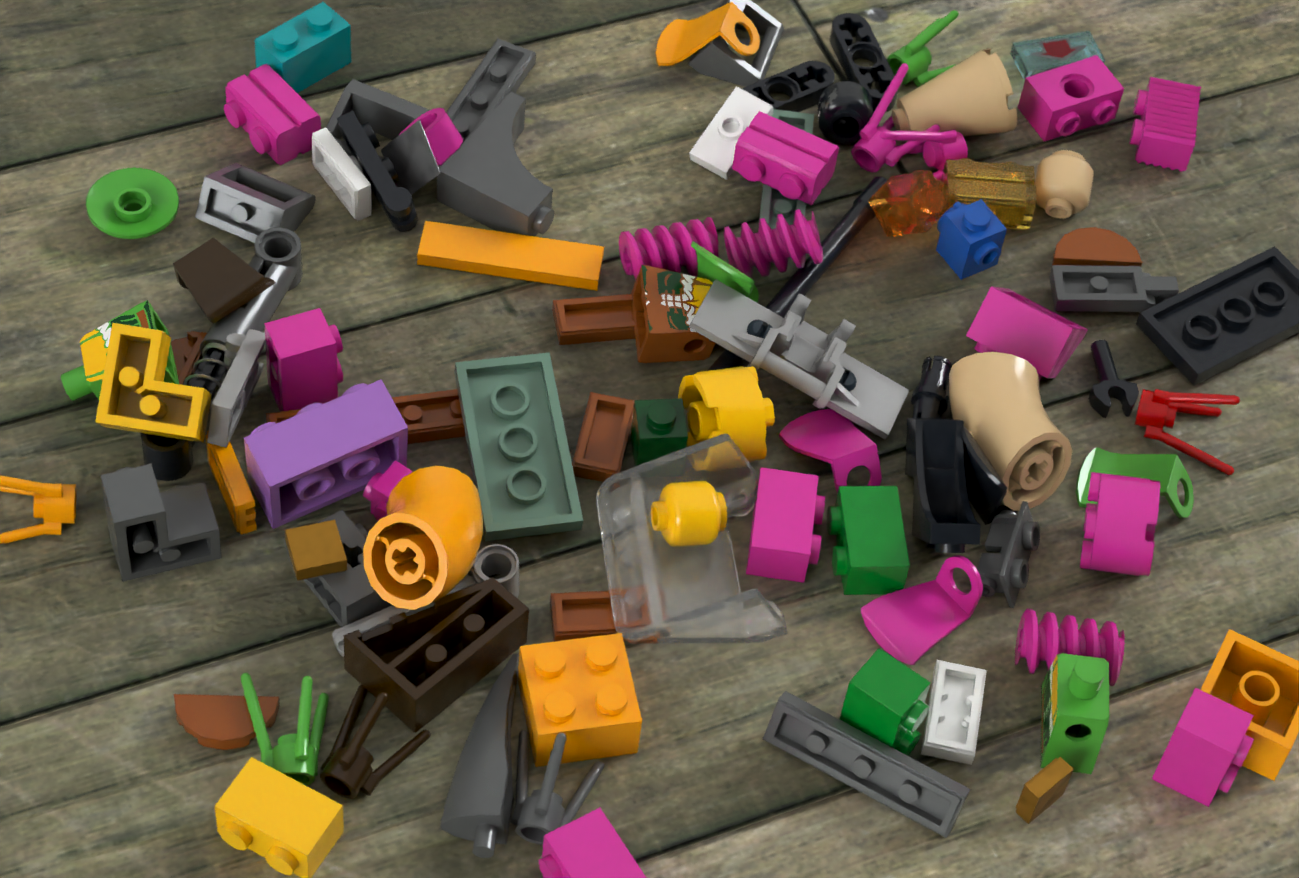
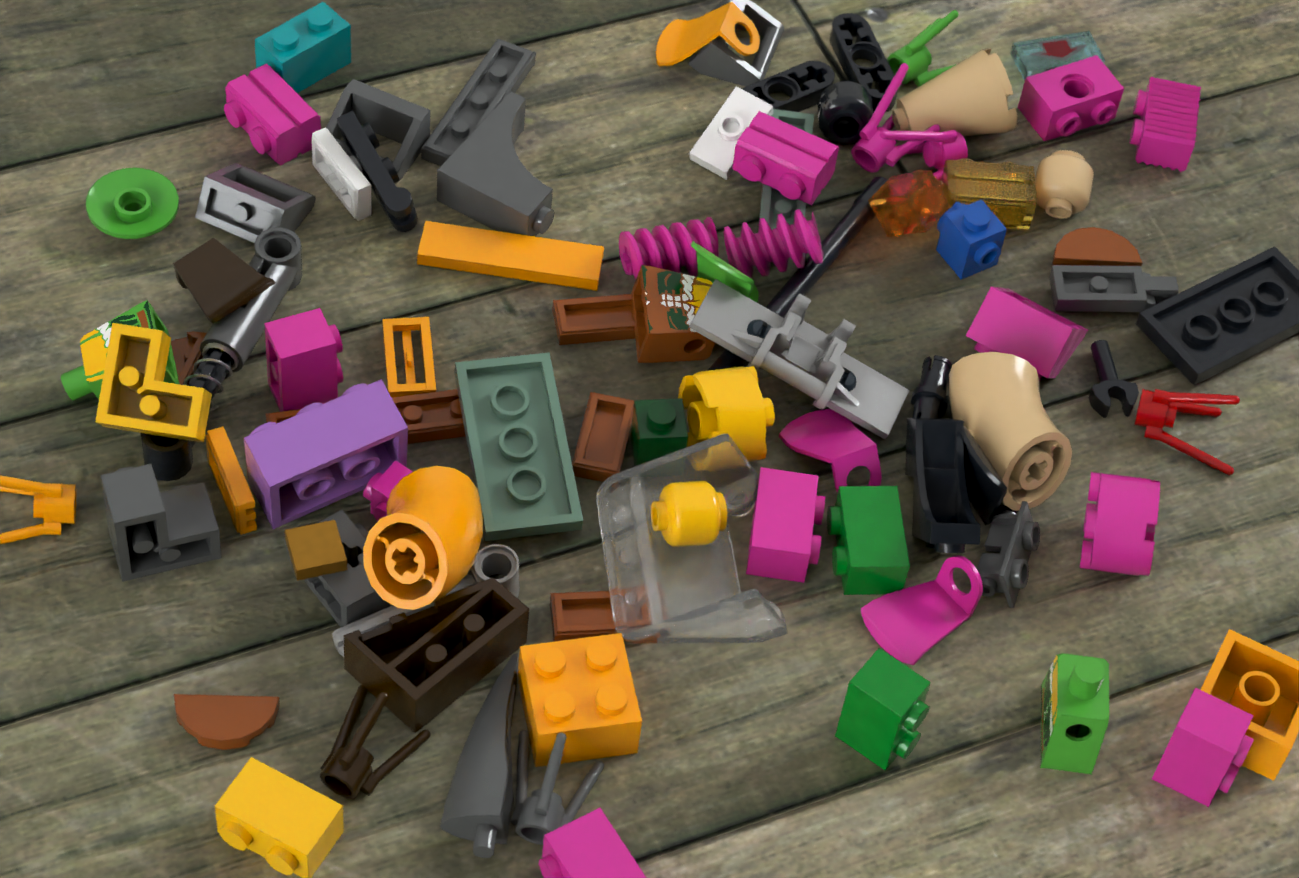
(237, 386): light grey hinge -> none
(295, 753): bright green plant -> none
(407, 325): none -> light orange tile
(412, 158): flat silver sticker -> none
(440, 132): dark pink plate -> none
(866, 764): dark grey tile -> none
(954, 712): white plate -> none
(1043, 789): pearl gold tile -> none
(1047, 640): dark pink piece -> none
(1157, 467): bright green piece -> none

